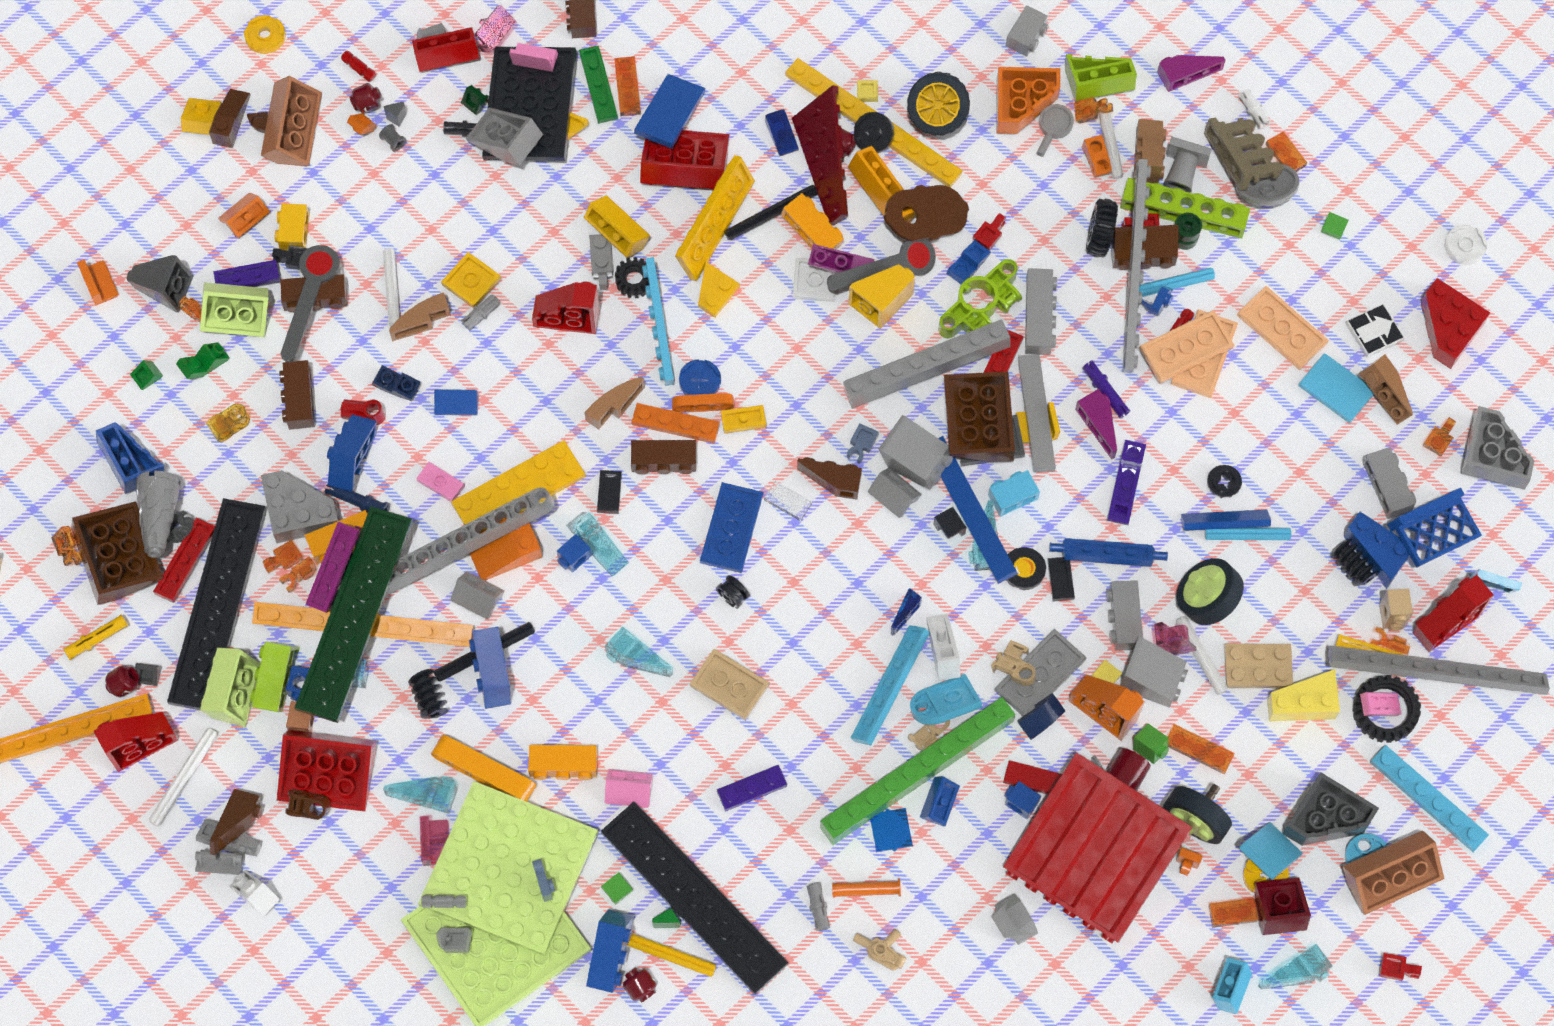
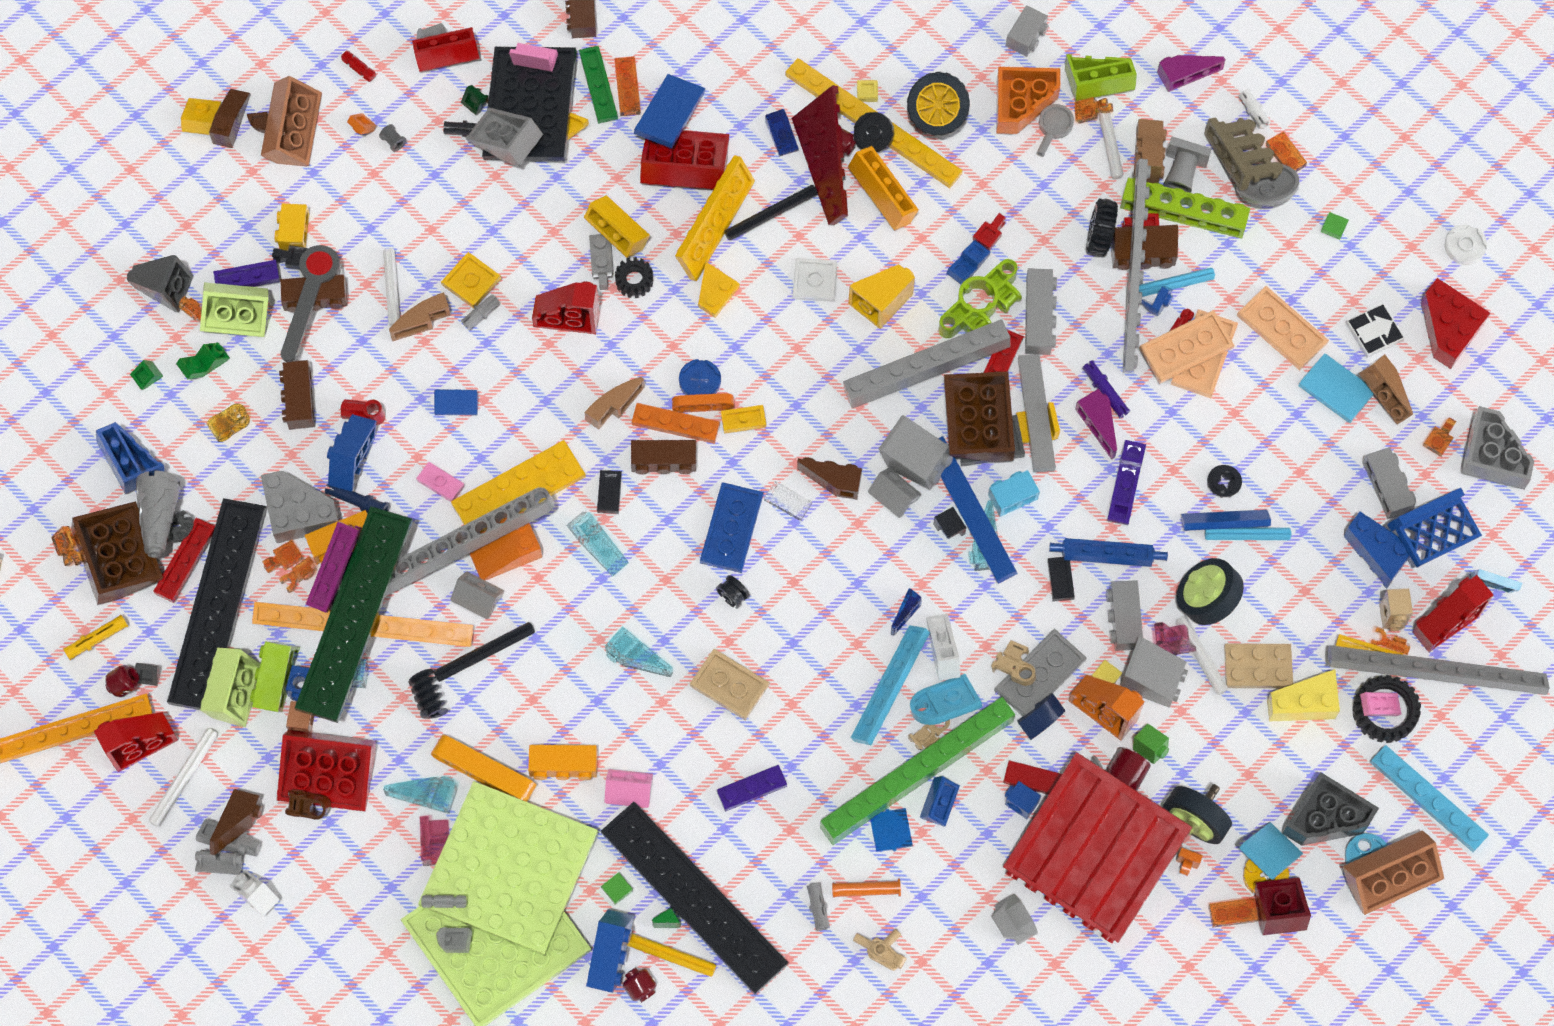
(98, 281): orange panel -> none
(244, 214): orange panel -> none
(267, 44): yellow tile -> none
(365, 98): dark red head -> none
(395, 113): dark grey slope -> none
(395, 383): dark blue slope -> none
(491, 666): wedge -> none
(494, 28): clear pink panel -> none
(546, 885): sand blue plate -> none
(573, 553): blue brick -> none
(658, 330): medium azure plate -> none
(811, 224): light orange brick -> none
(835, 260): magenta slope -> none
(862, 440): sand blue plate -> none
(915, 255): dark grey piece -> none
(937, 208): reddish brown piece -> none
(1029, 566): black tile -> none
(1097, 155): orange leg -> none
(1188, 230): dark green wheel -> none
(1200, 749): clear orange plate -> none
(1232, 985): medium azure brick -> none
(1303, 969): clear light blue slope -> none
(1353, 563): black piece -> none
(1395, 968): red plate -> none

